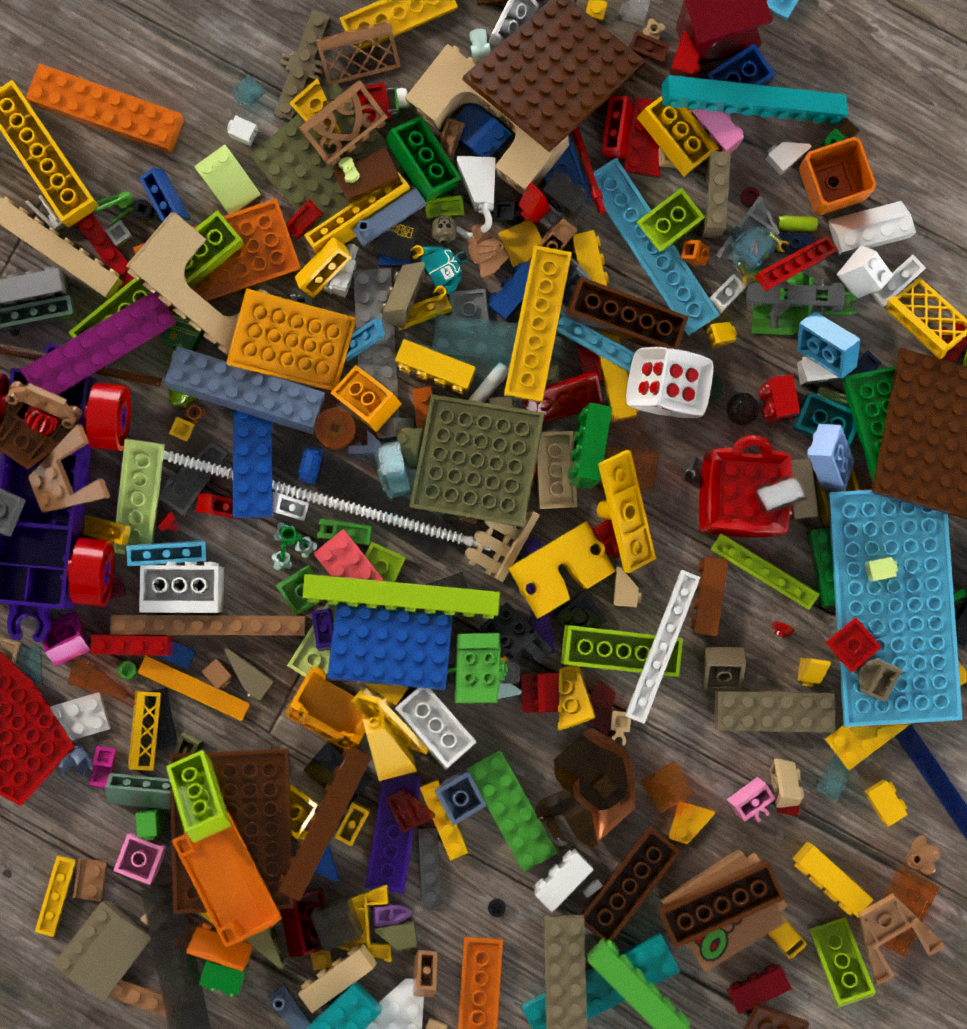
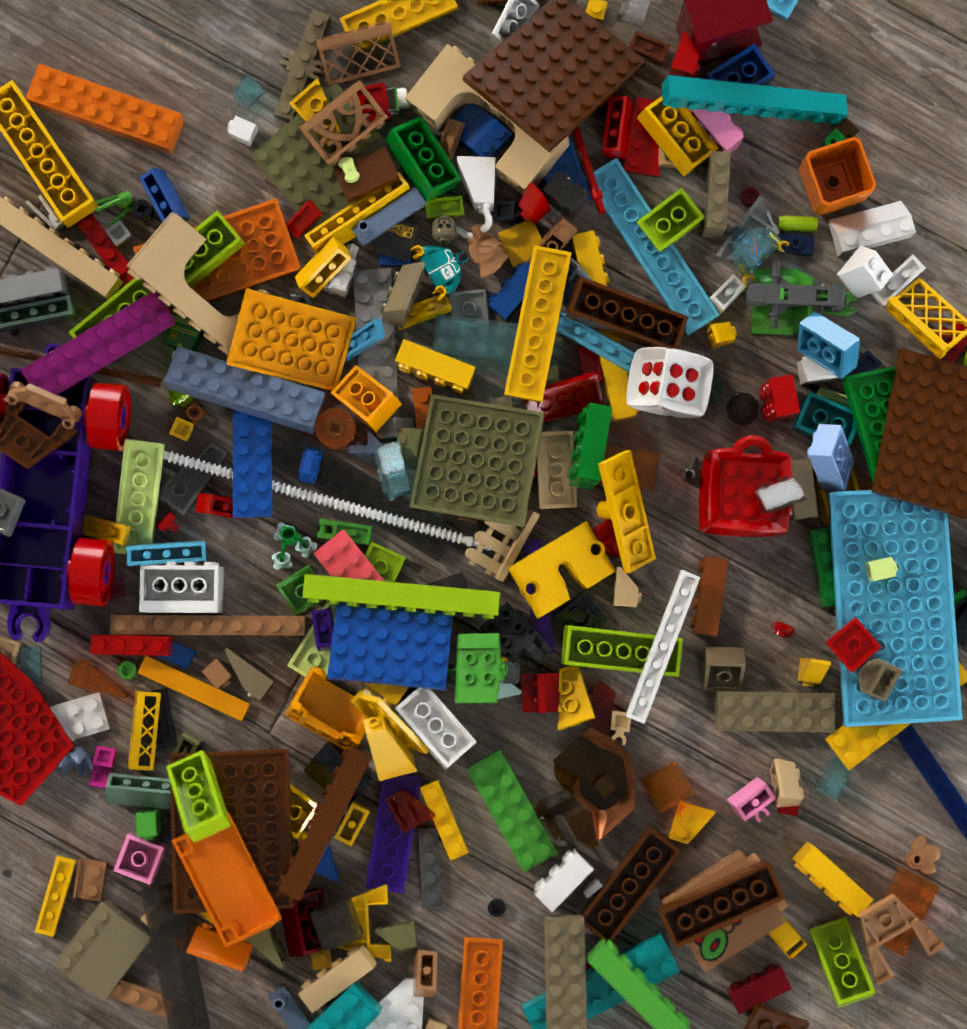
(41, 420): red gear -> none
(51, 481): medium nougat wing -> none
(66, 639): dark pink slope -> none
(222, 978): green brick -> none
(227, 180): yellowish green slope -> none
(289, 506): white slope -> none
(389, 914): medium lavender plate -> none
(460, 796): sand blue slope -> none
(479, 47): light aqua piece -> none
(490, 383): white piece -> none
(652, 24): tan plate -> none
(700, 254): orange brick -> none
(765, 571): lime plate -> none
(786, 155): white slope -> none
(795, 263): red plate -> none
(886, 803): yellow piece -> none

